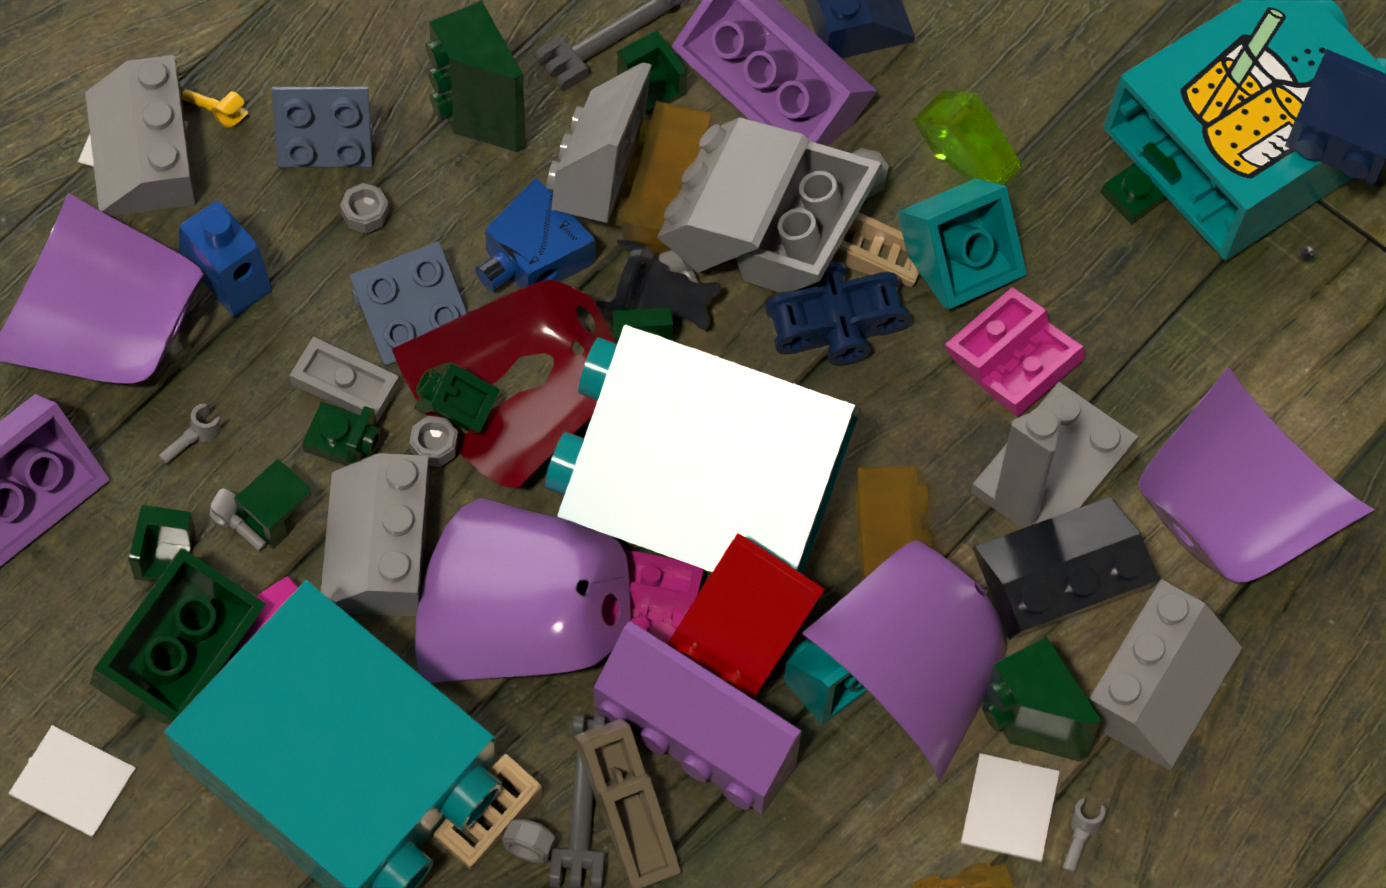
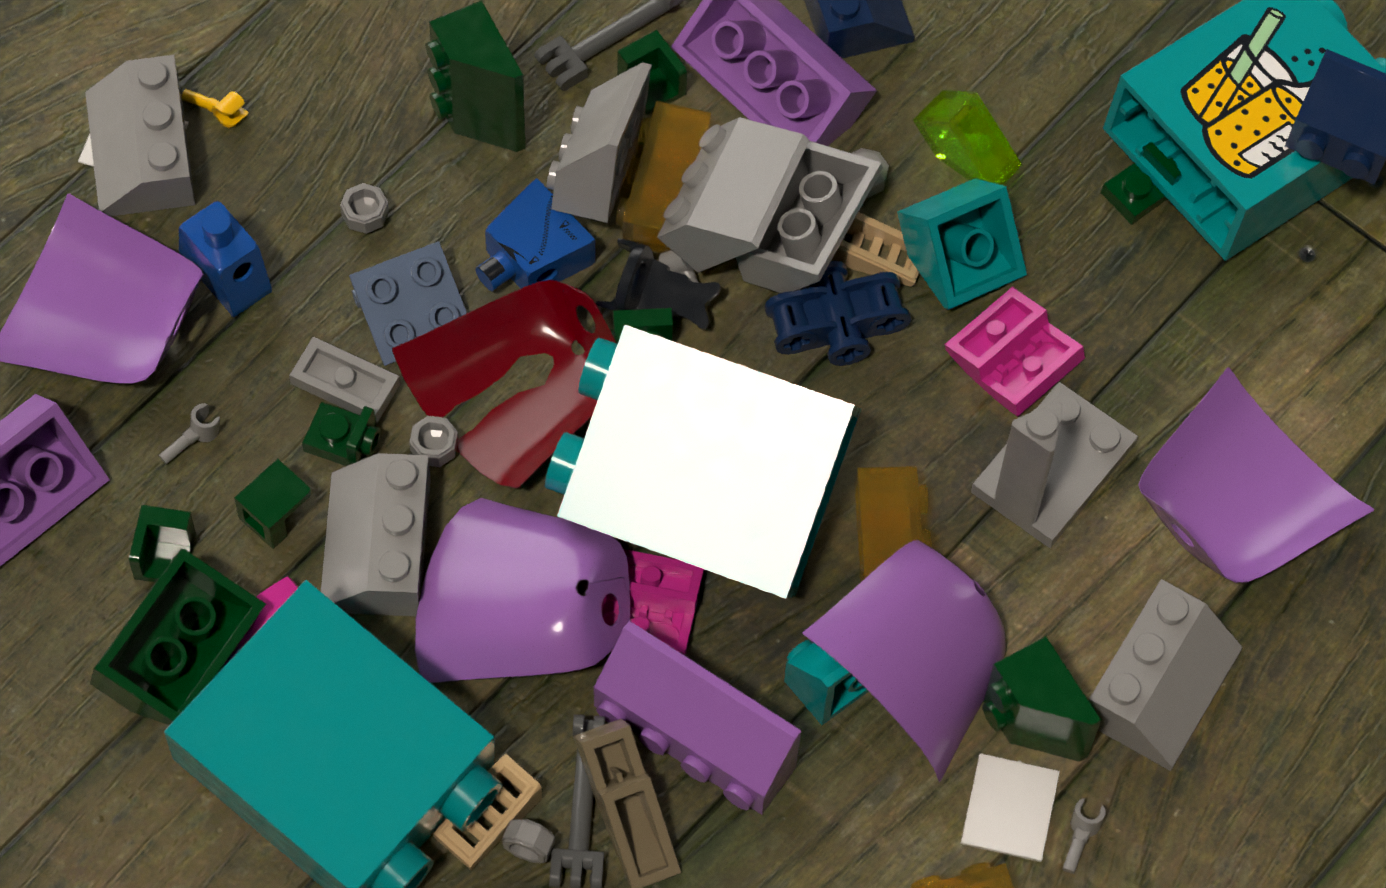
(72, 781): white window -> none
(224, 513): light grey hand -> none
(322, 126): sand blue hinge -> none
(456, 396): dark green bracket -> none
(745, 616): red slope -> none
(1064, 567): black slope -> none

